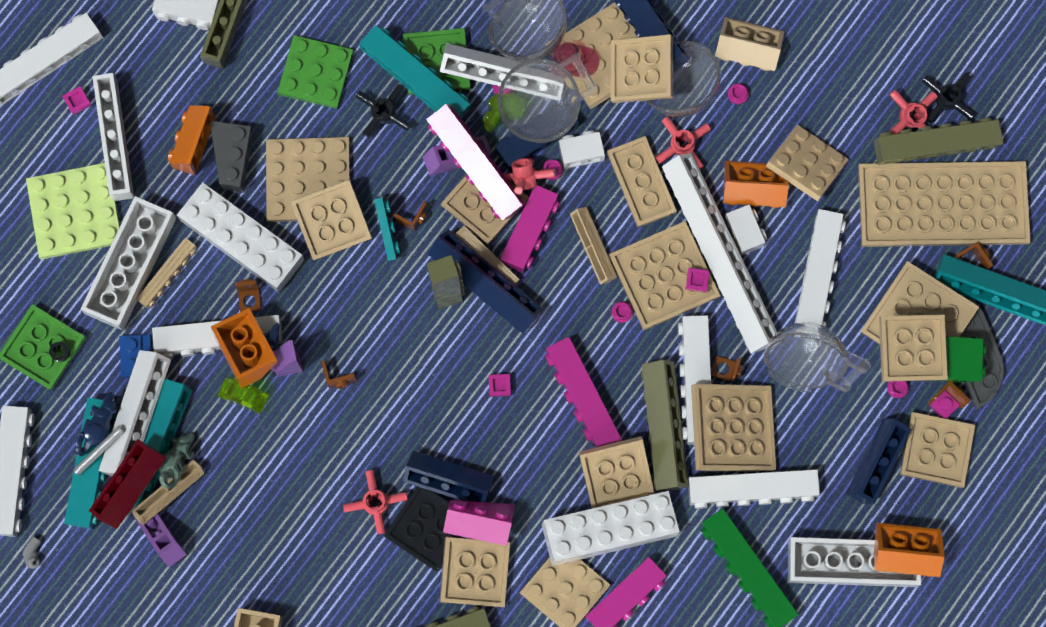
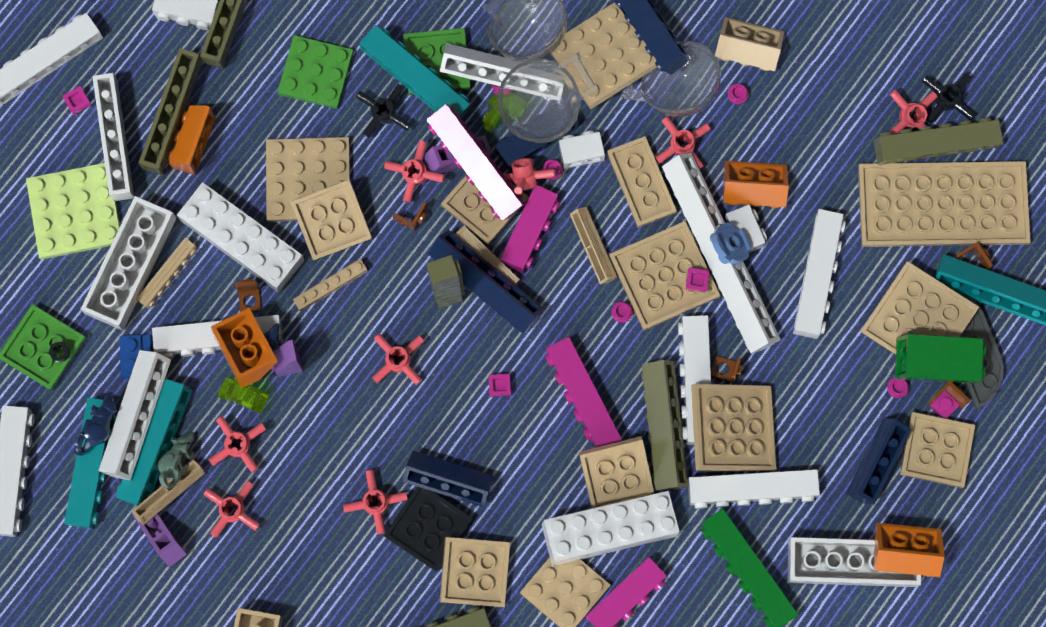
(30, 555): light grey arm -> none
(109, 440): light grey bar -> none
(127, 484): dark red brick -> none
(170, 111): none -> olive brick
(224, 513): none -> coral bar
(232, 153): dark grey wedge -> none
(233, 451): none -> coral bar
(330, 285): none -> tan piece
(340, 382): dark orange bracket -> none
(387, 227): teal wing -> none
(398, 351): none -> coral bar
(407, 170): none -> coral bar
(480, 520): wedge -> none
(589, 57): clear pink piece -> none
(642, 68): tan plate -> none
(726, 252): none -> medium blue plate
(807, 162): tan plate -> none
(811, 357): clear windscreen -> none
(913, 348): tan plate -> none

